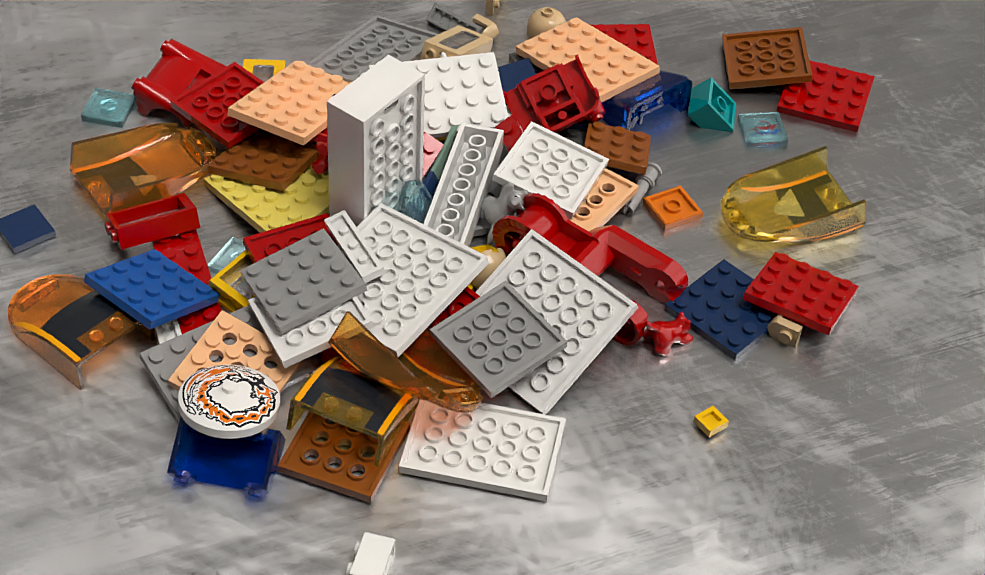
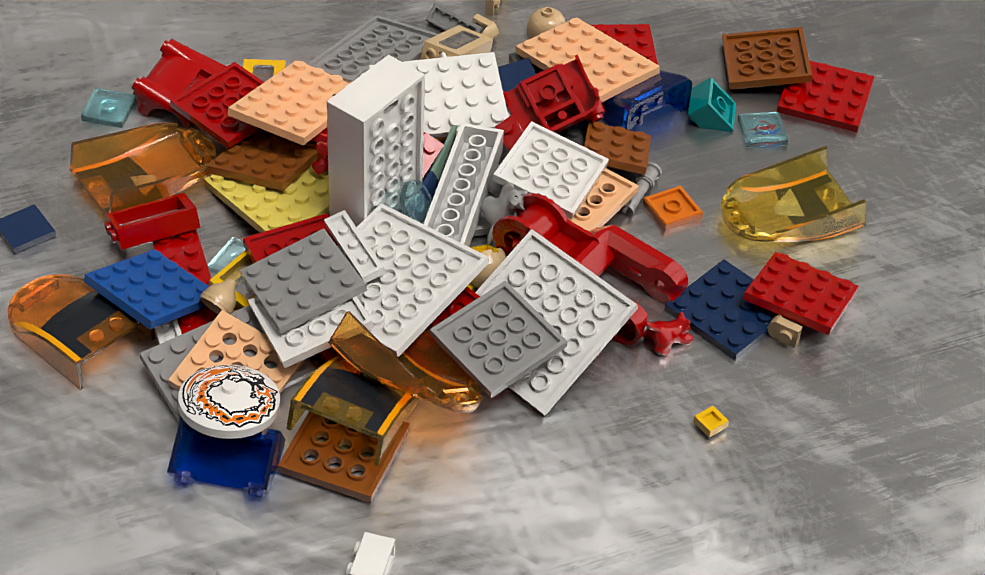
(220, 296): none -> tan helmet
(485, 448): white plate -> none

